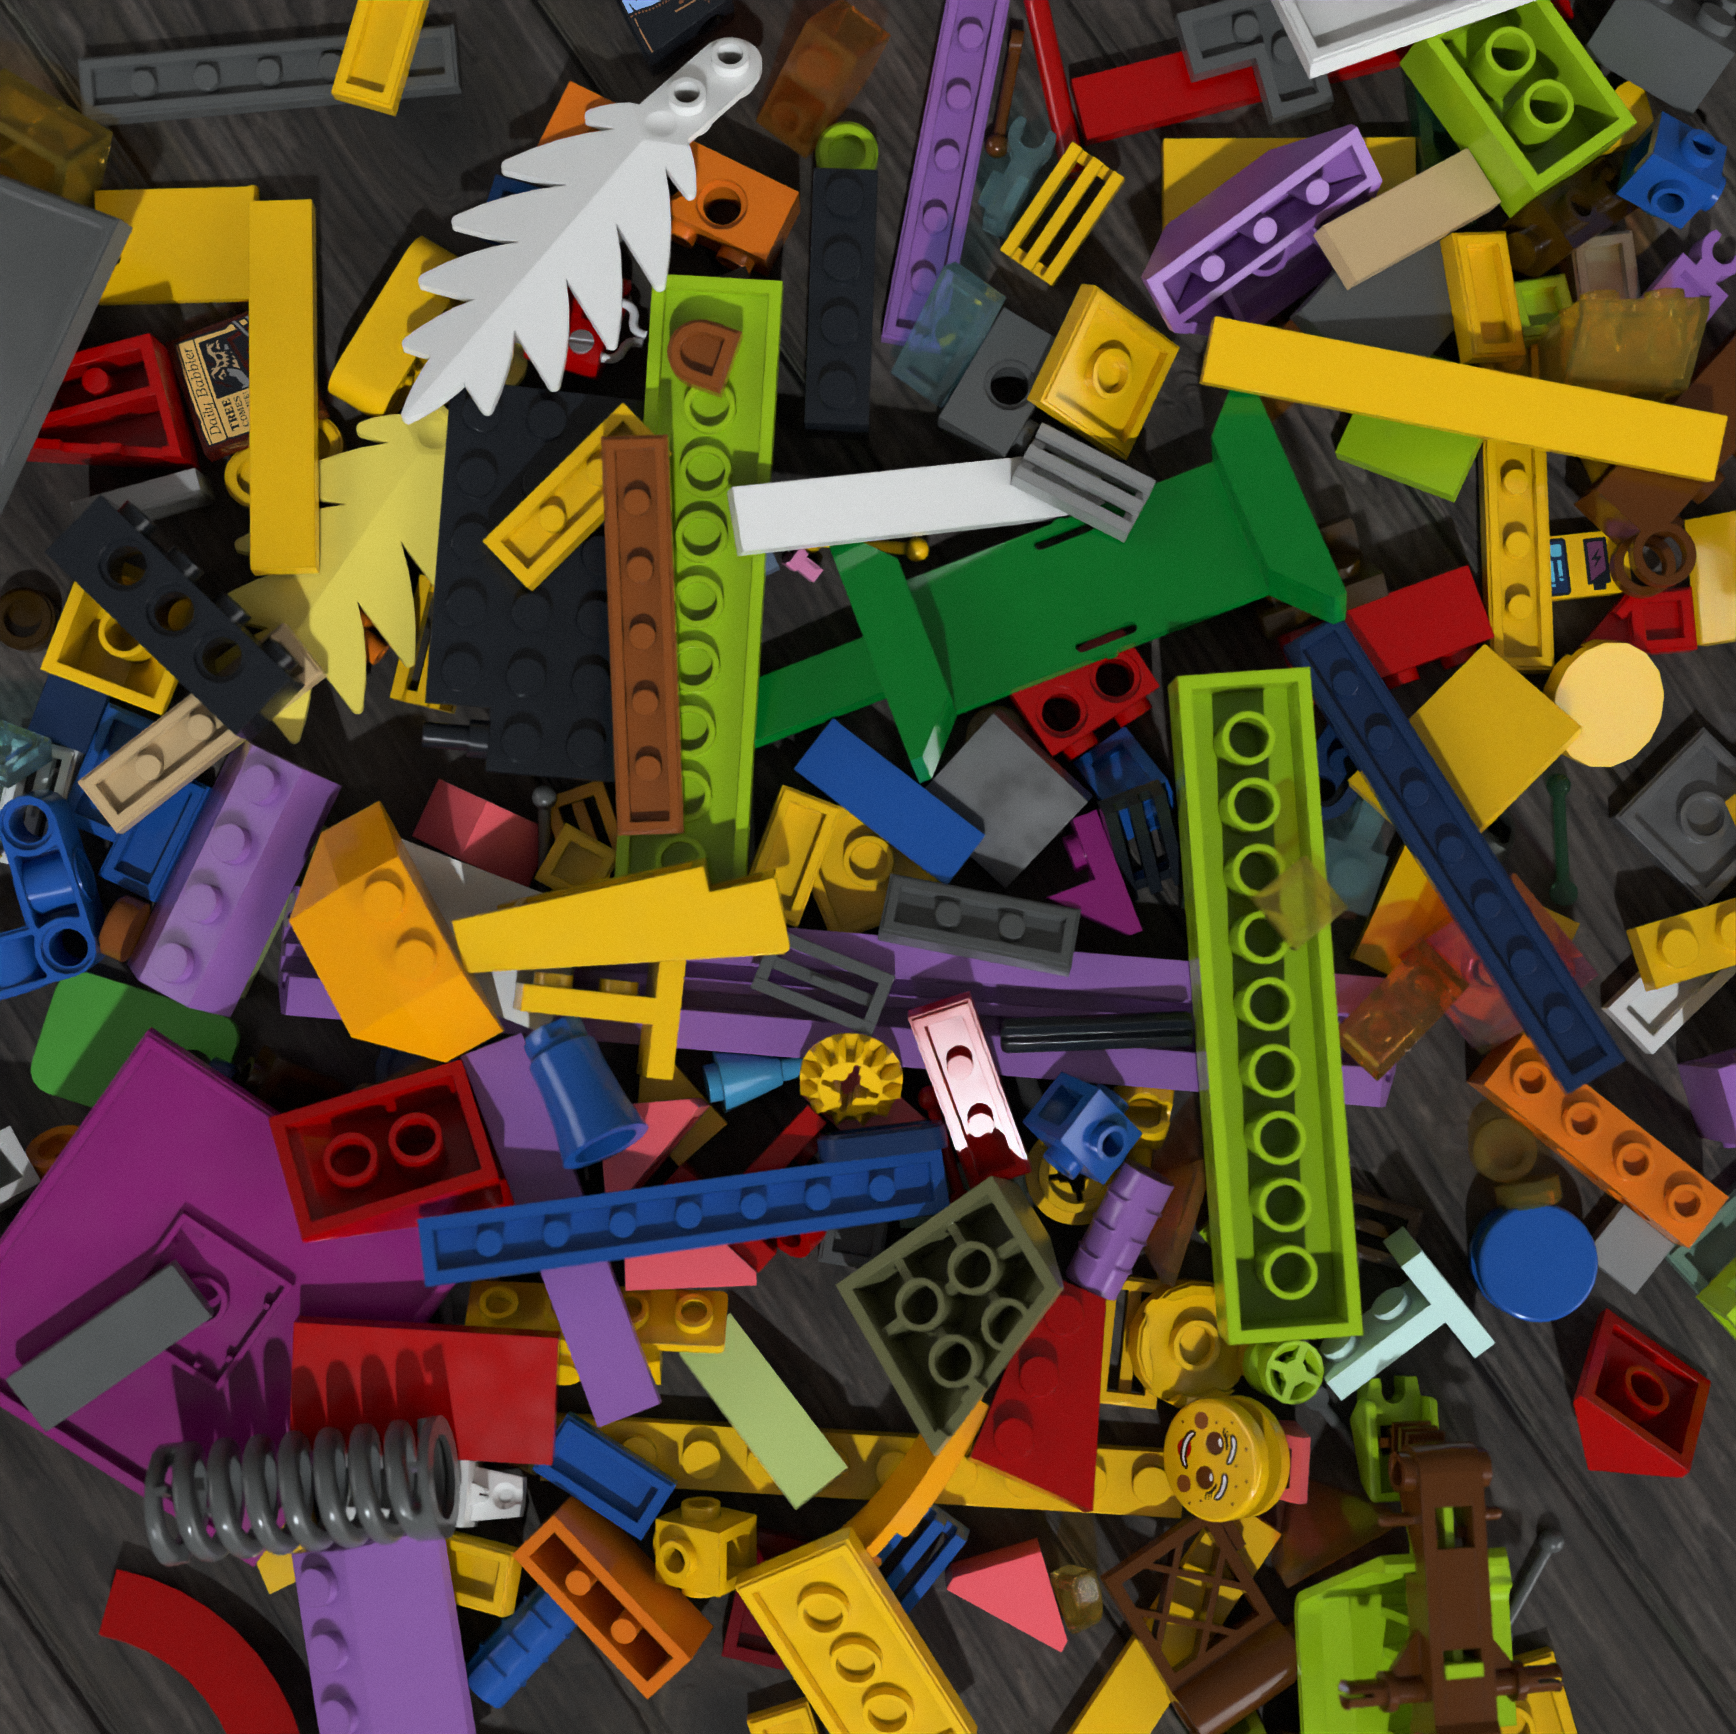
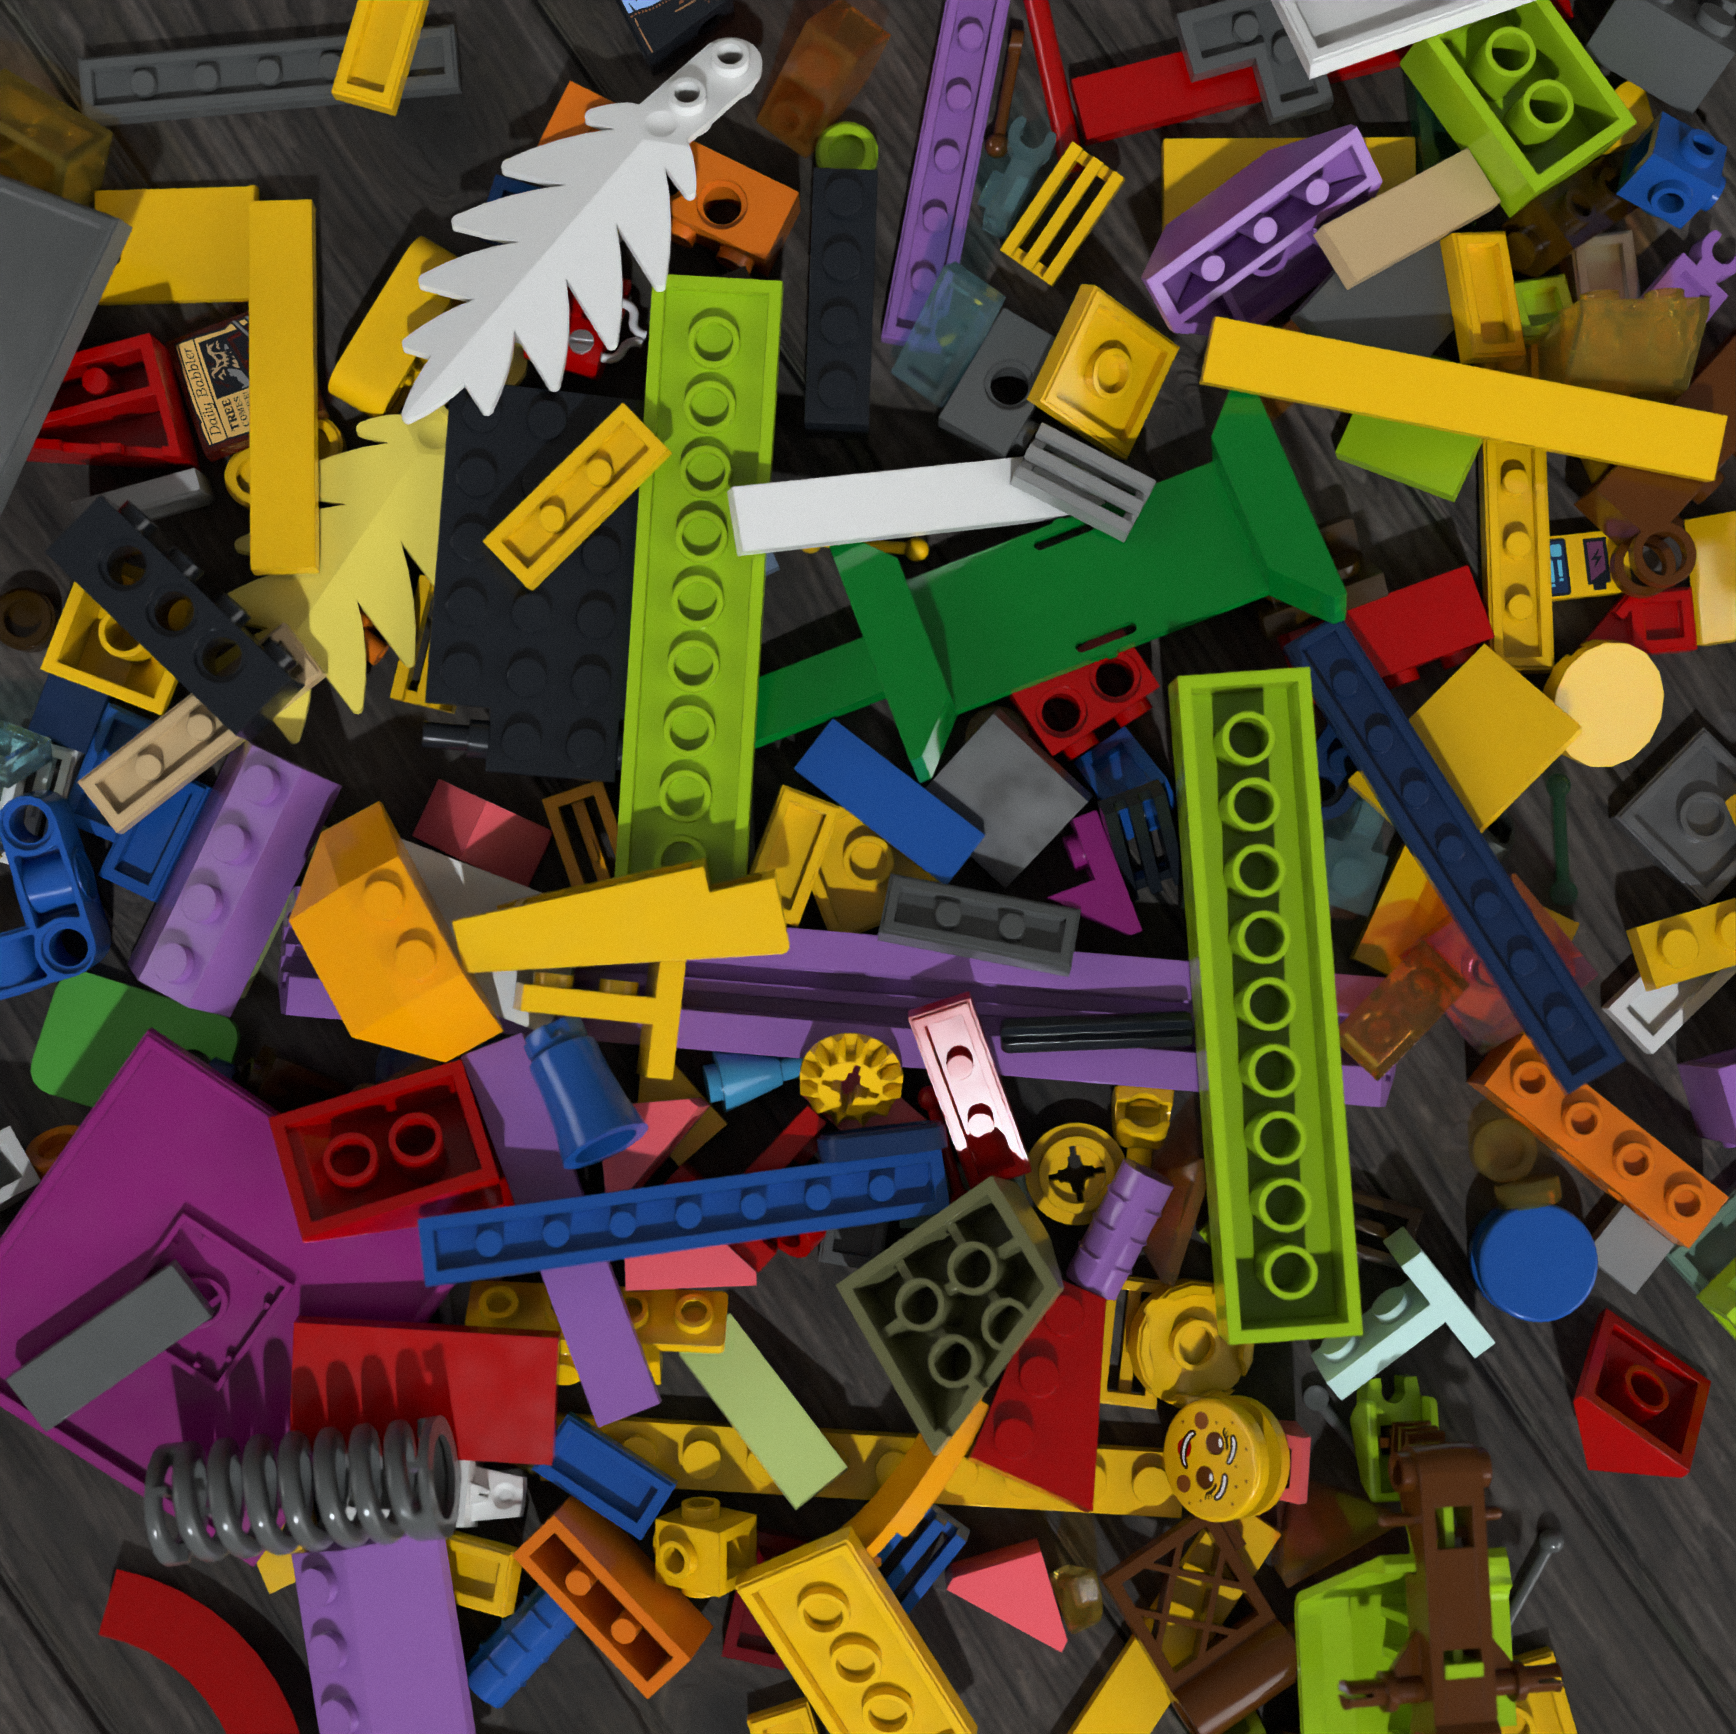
(123, 927): dark orange tile -> none
(544, 799): dark grey hinge -> none
(576, 860): yellow tile -> none
(642, 634): dark orange tile -> none
(704, 354): dark orange tile -> none
(798, 561): bright pink piece -> none
(874, 1002): dark grey tile -> none
(1083, 1128): blue brick -> none
(1298, 1374): lime wheel -> none
(1299, 903): clear yellow tile -> none

